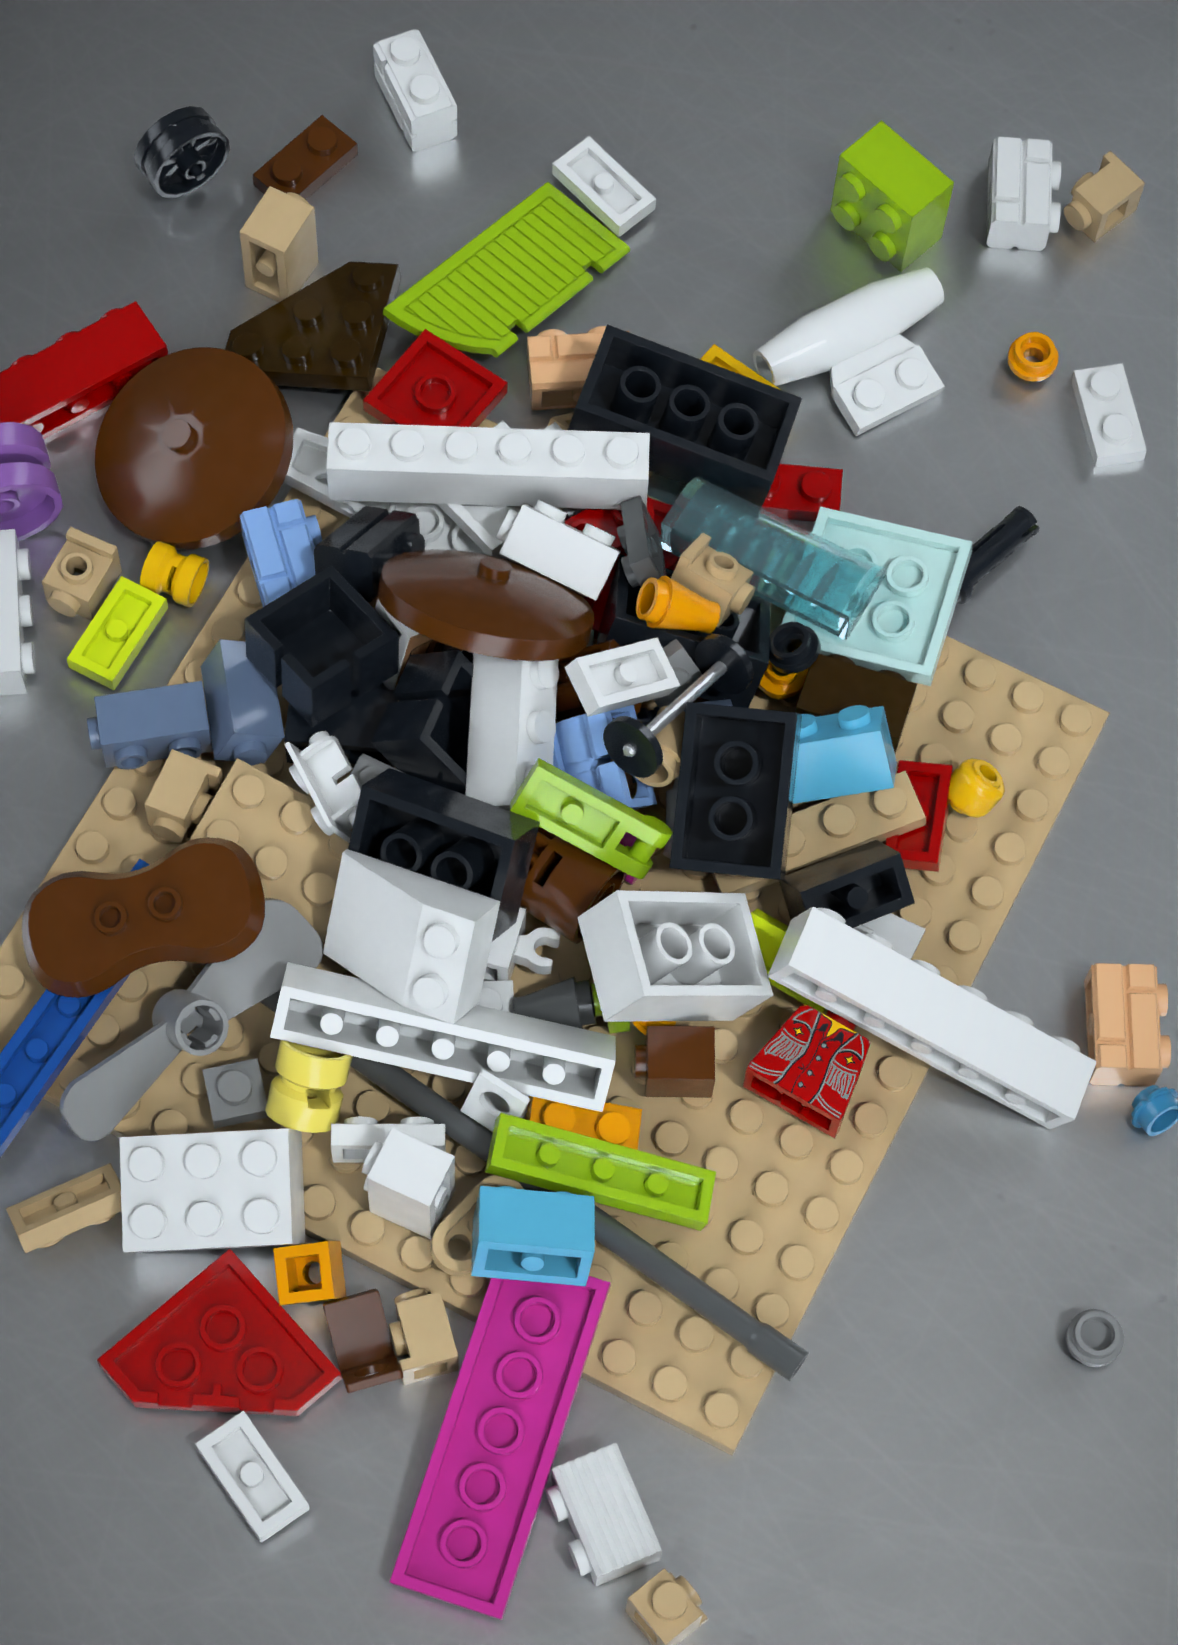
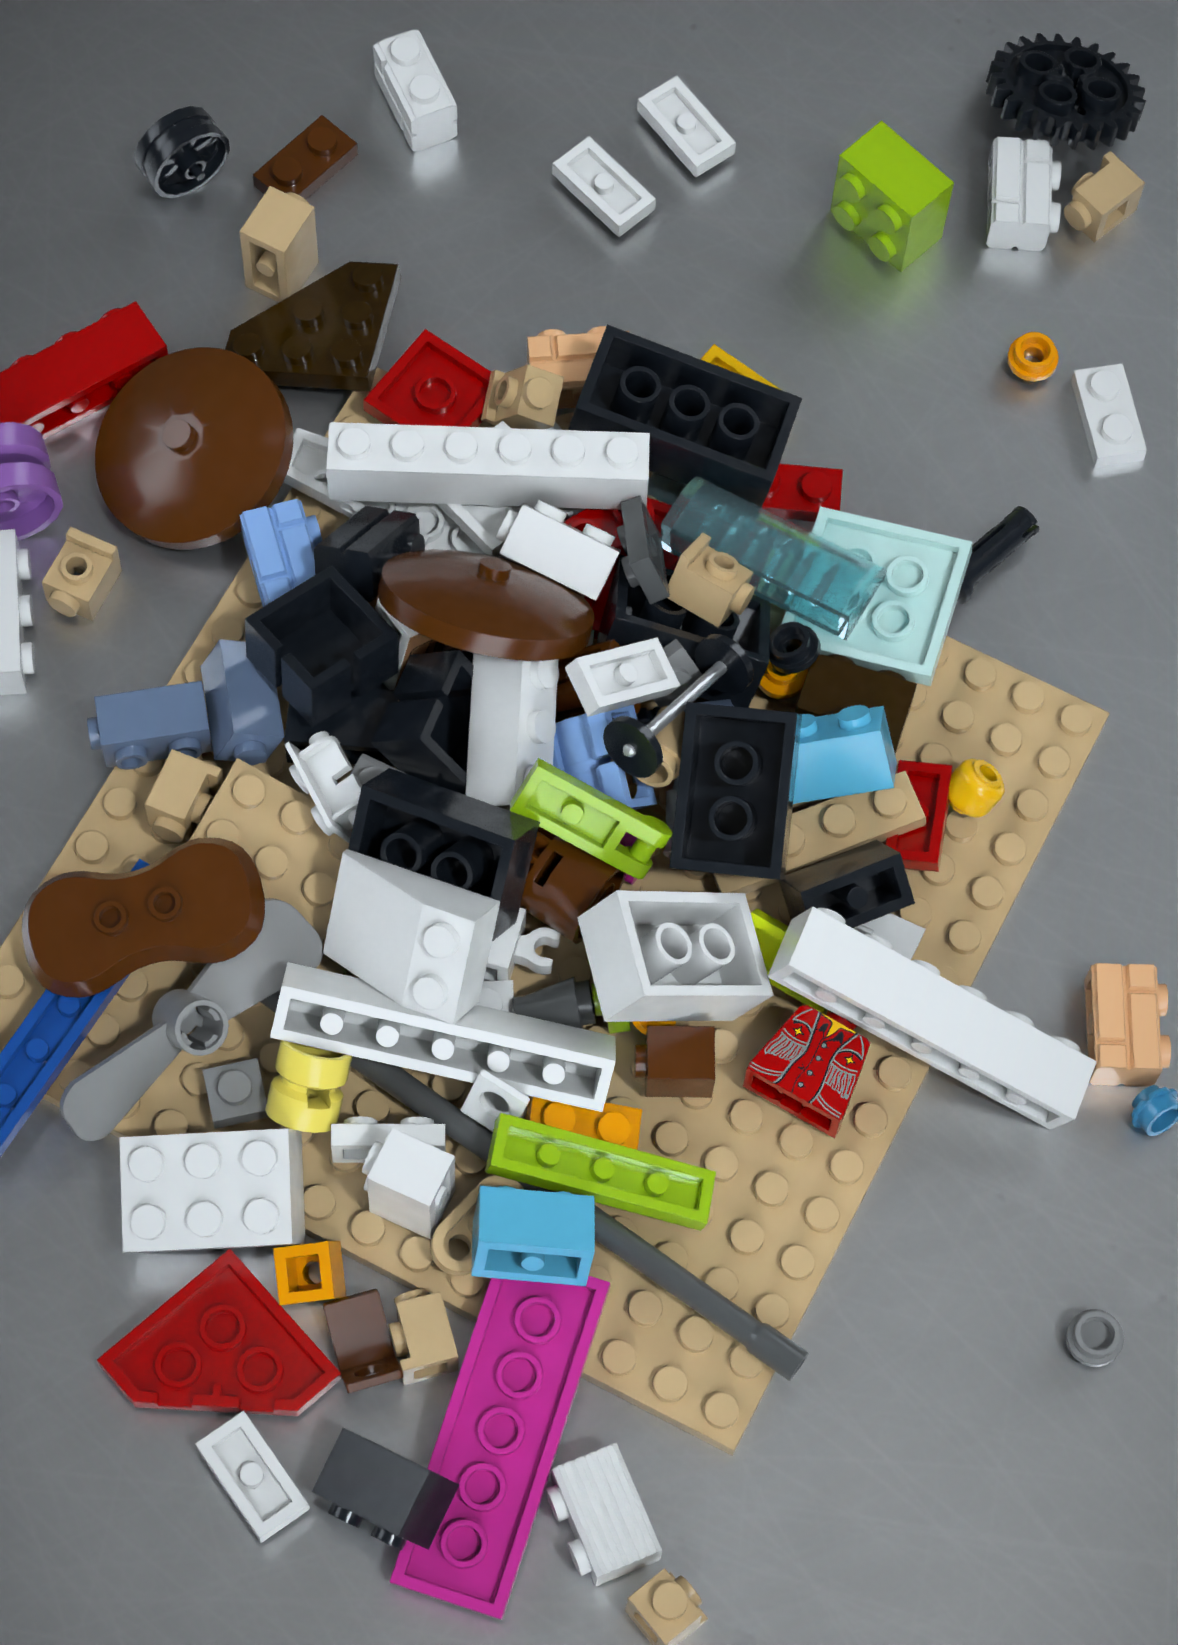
(67, 1208): tan plate -> none
(117, 633): neon yellow plate -> none
(174, 573): yellow wheel -> none
(385, 1490): none -> black brick
(509, 275): lime piece -> none
(523, 398): none -> tan brick
(673, 606): light orange cone -> none
(686, 126): none -> white plate
(862, 347): white plate -> none
(1065, 91): none -> black gear

